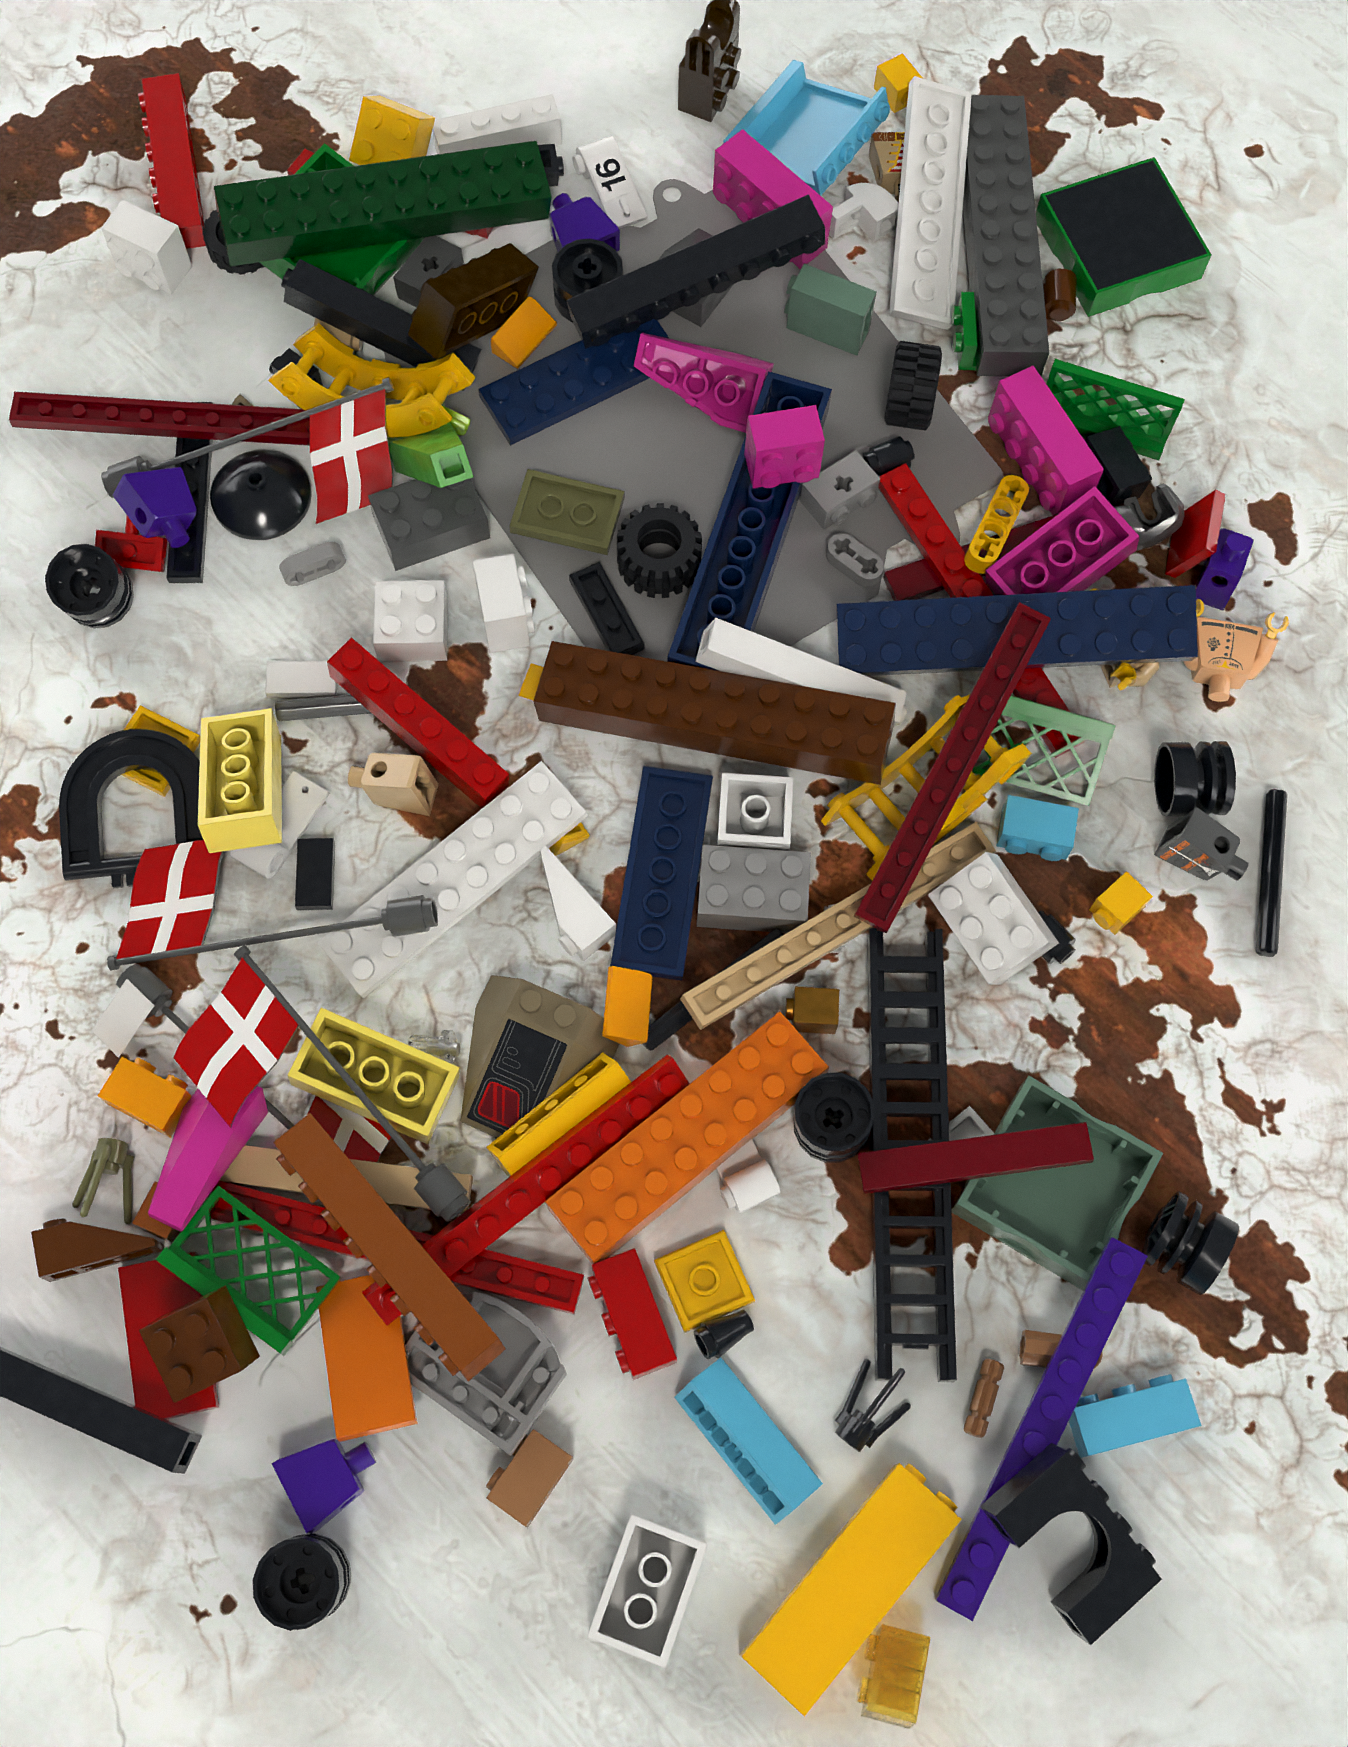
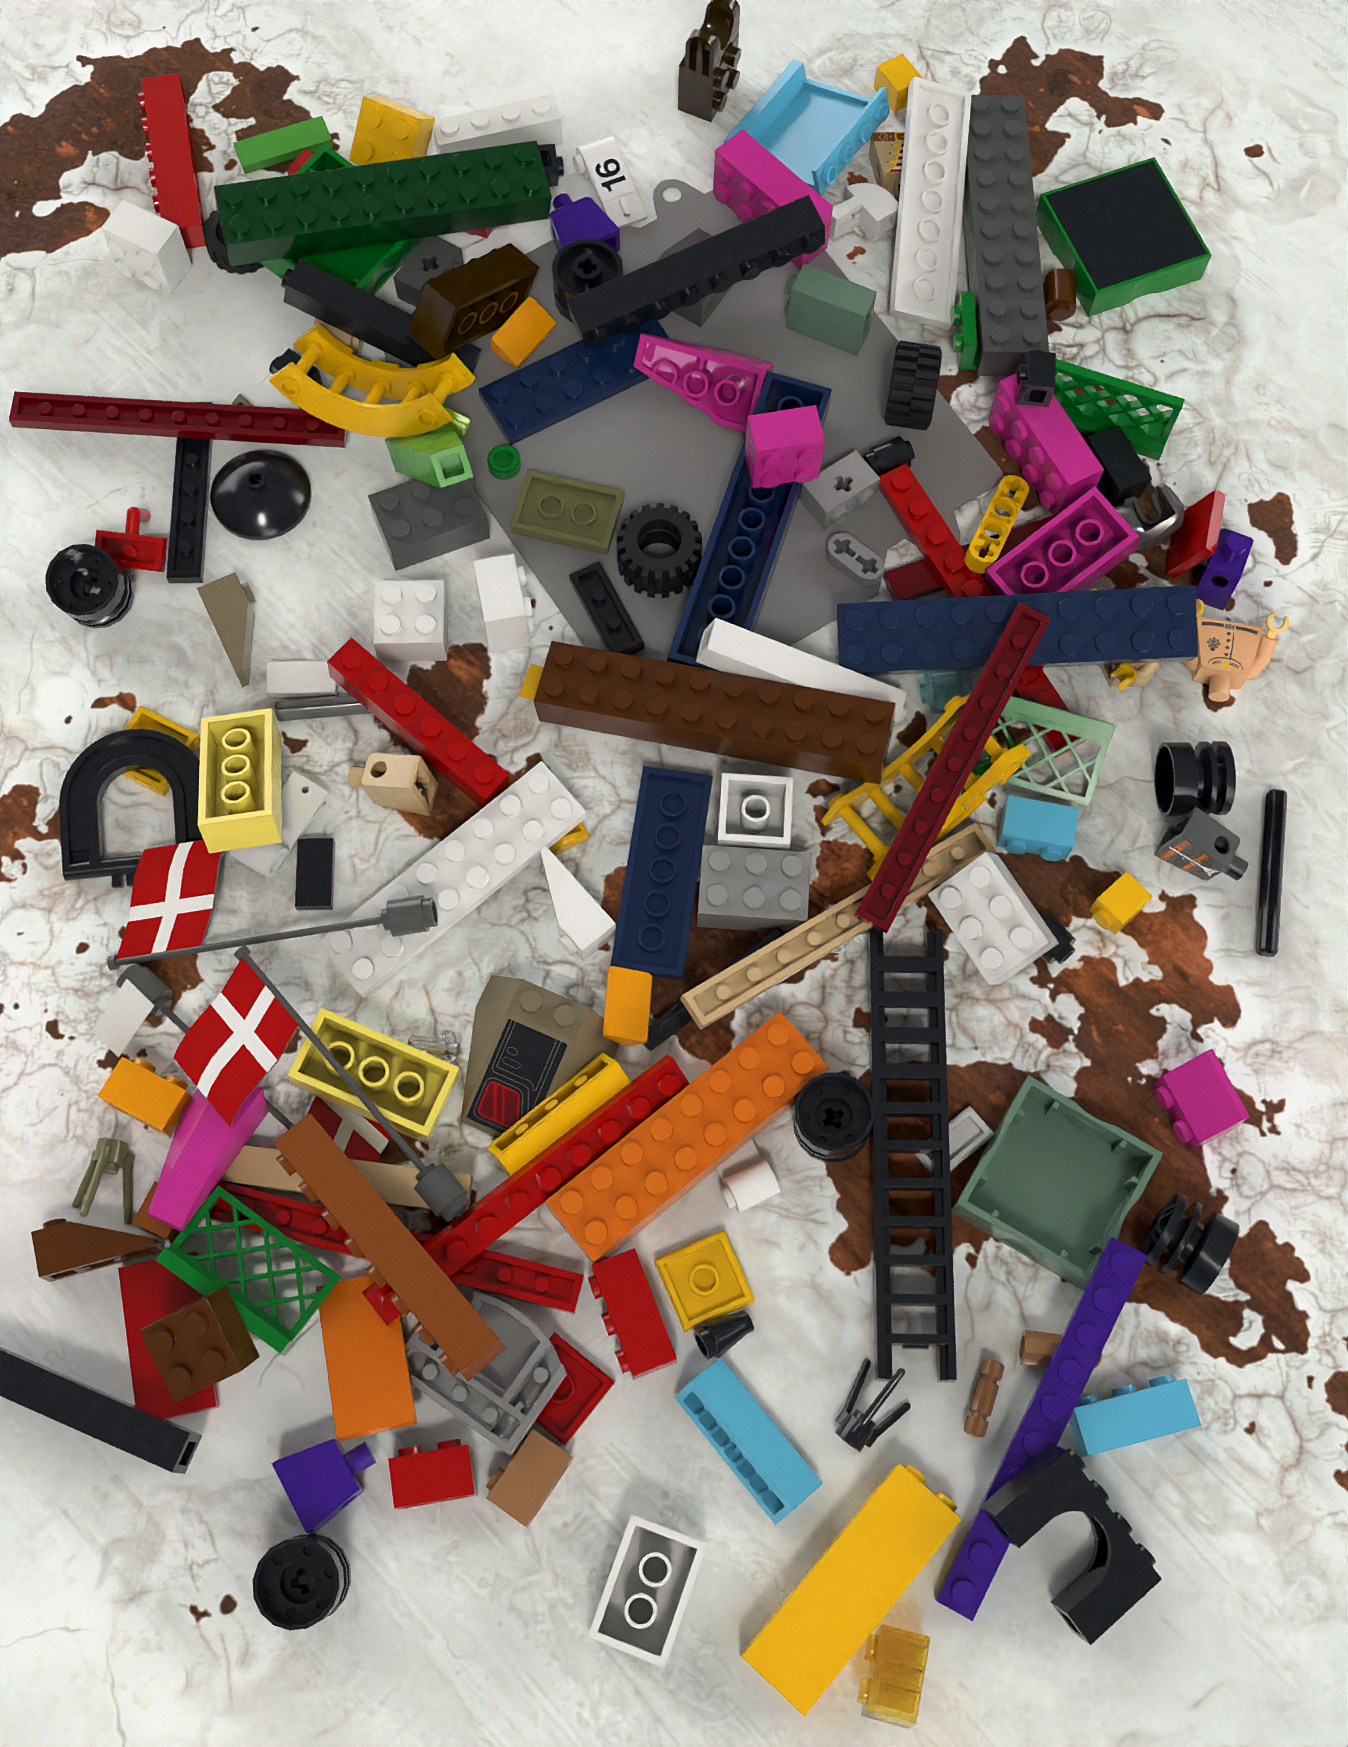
(158, 503): dark purple torso -> none
(233, 619): none -> dark tan slope
(282, 144): none -> bright green tile
(312, 563): light grey beam -> none
(346, 451): flag -> none
(432, 1475): none -> red brick
(504, 462): none -> green tile
(575, 1396): none -> red tile
(813, 1010): pearl gold brick -> none
(941, 689): none -> clear light blue bracket
(975, 1158): dark red tile -> none
(1036, 379): none -> black brick
(1200, 1100): none -> dark pink slope

